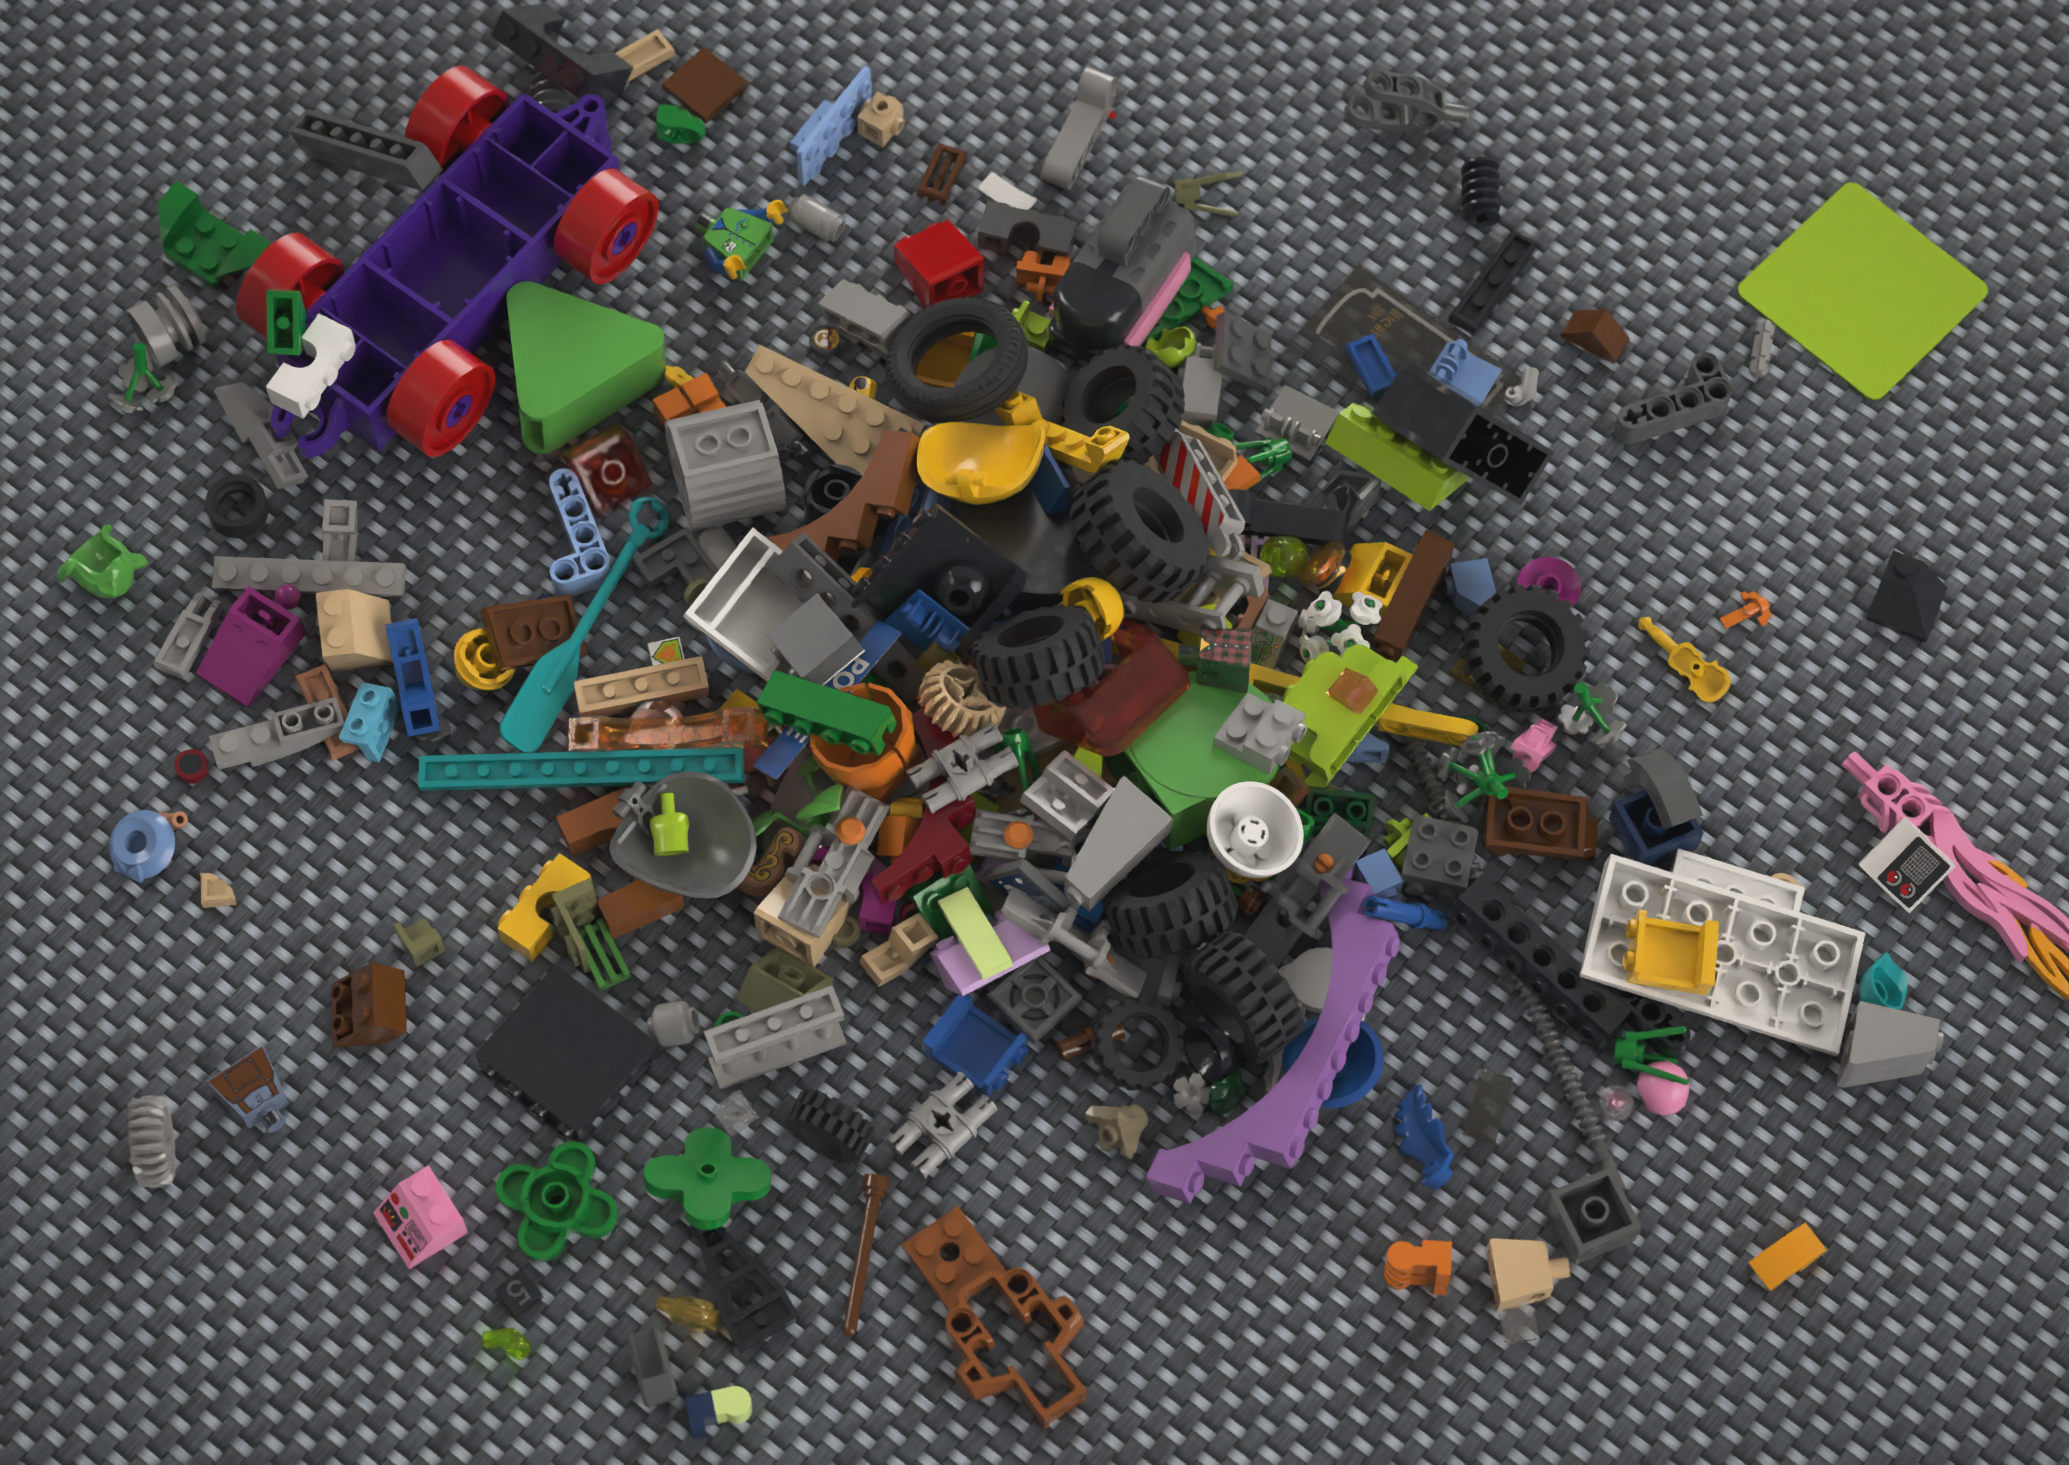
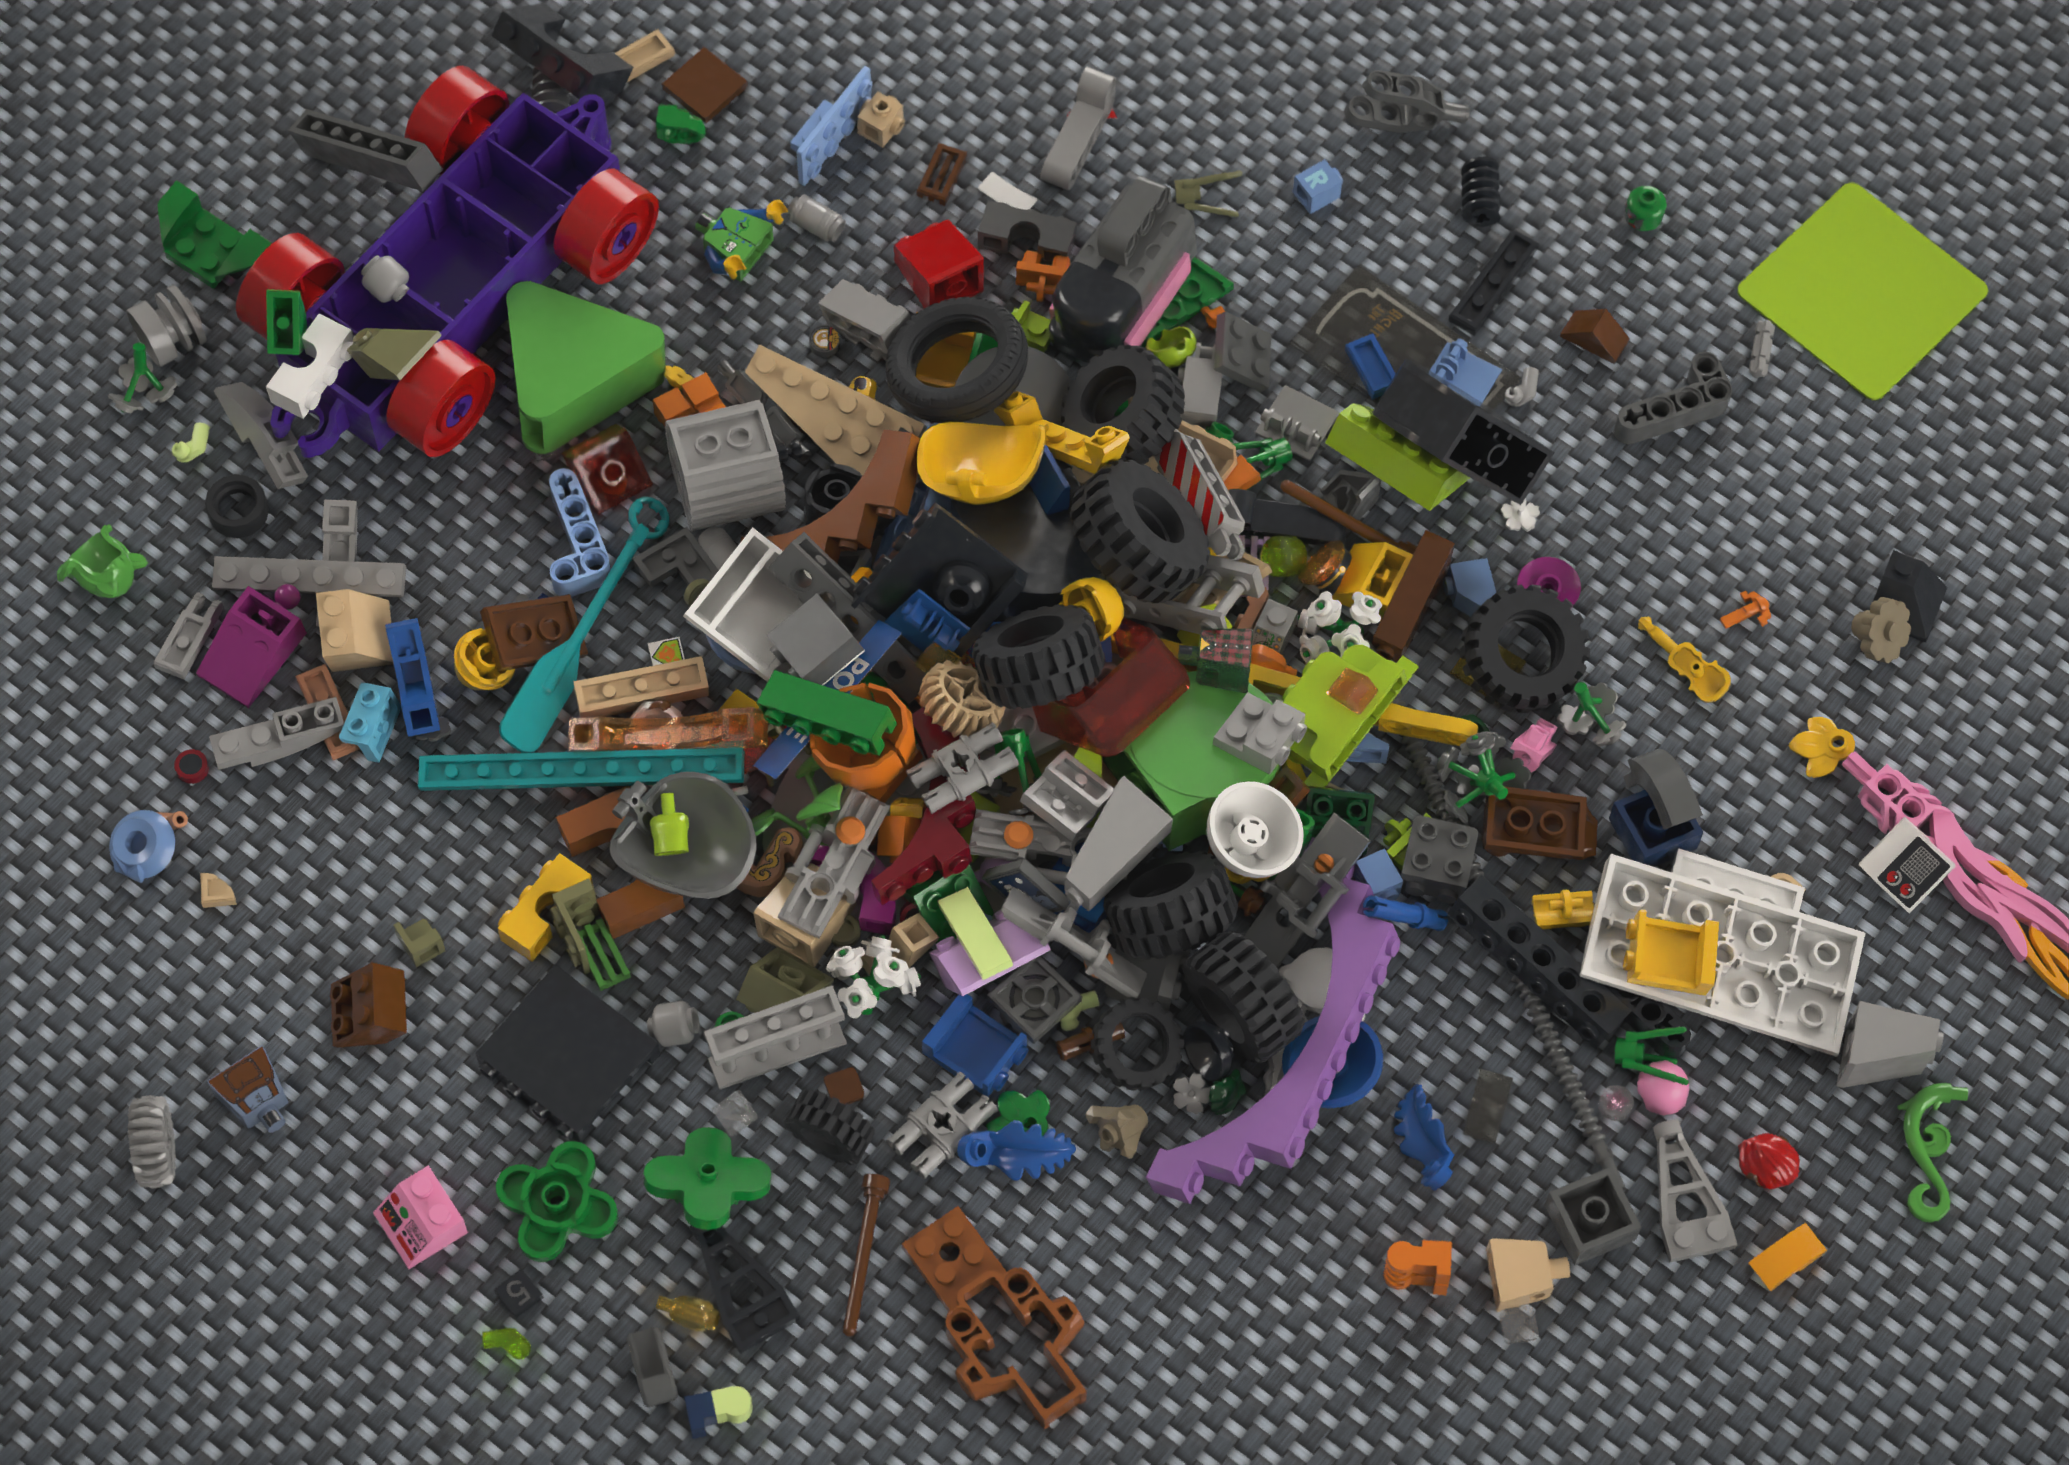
(195, 447): none -> yellowish green arm
(385, 279): none -> light grey head
(390, 351): none -> olive slope
(844, 1086): none -> reddish brown piece
(885, 974): none -> white plant
(1016, 1150): none -> blue plant
(1028, 1110): none -> green plate
(1089, 1000): none -> yellowish green arm
(1269, 658): none -> orange plant
(1317, 186): none -> medium blue brick
(1341, 517): none -> reddish brown piece
(1520, 515): none -> white plant
(1563, 909): none -> yellow hips
(1645, 208): none -> green head
(1695, 1236): none -> light grey plate
(1769, 1161): none -> red hair
(1818, 746): none -> yellow plate
(1882, 629): none -> dark tan plant
(1884, 984): teal cap -> none
(1921, 1150): none -> bright green plant

